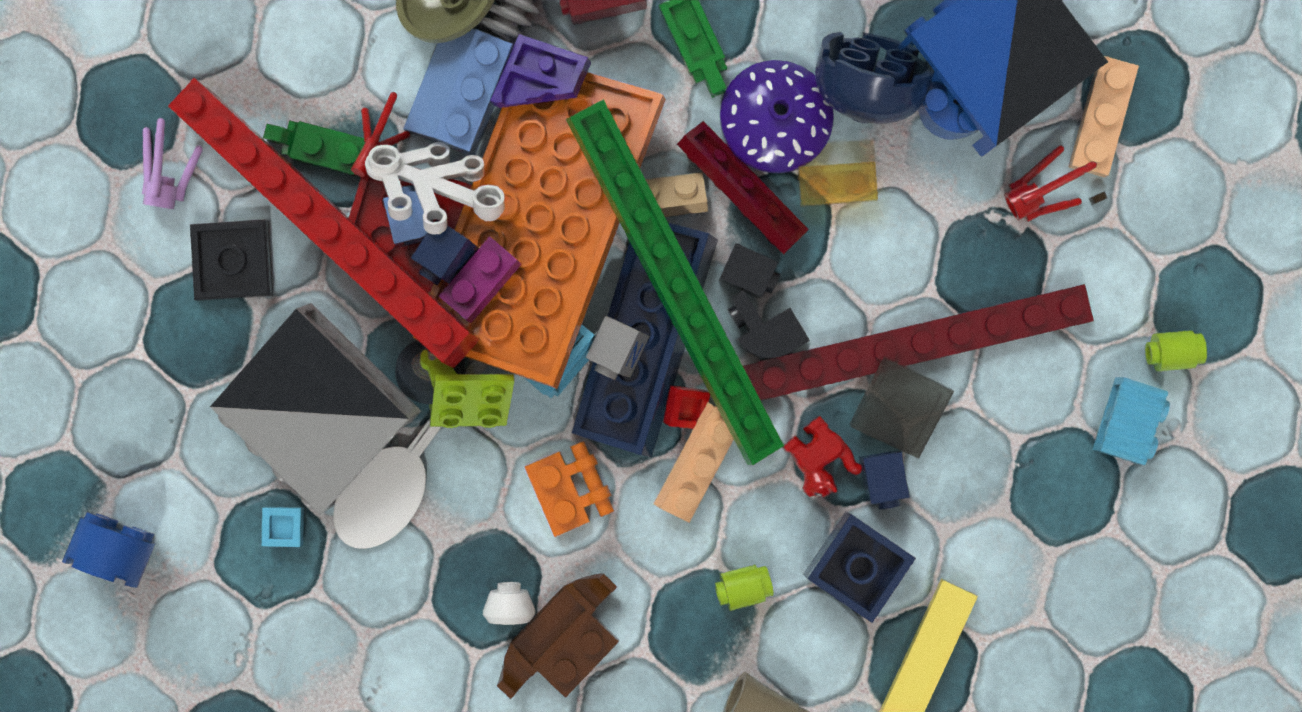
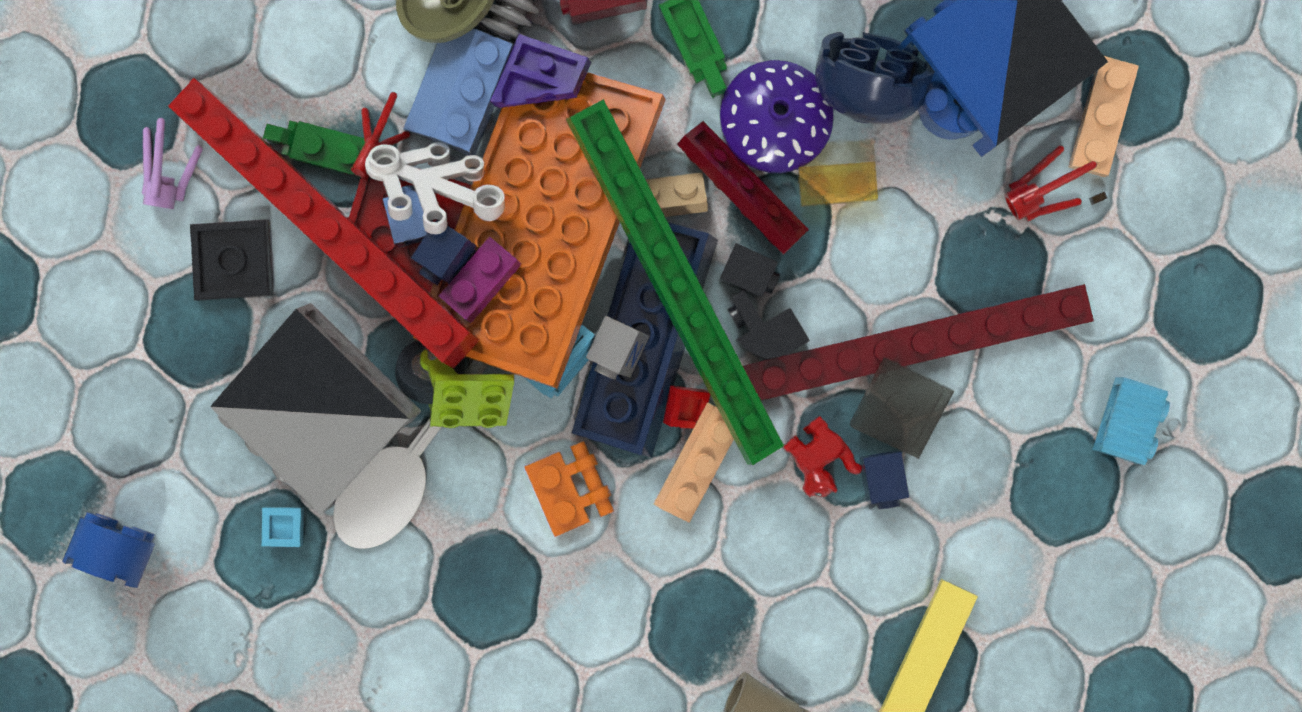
(509, 605): white cone -> none
(561, 639): reddish brown plate -> none
(744, 587): lime brick -> none
(859, 566): dark blue brick -> none
(1176, 350): lime brick -> none

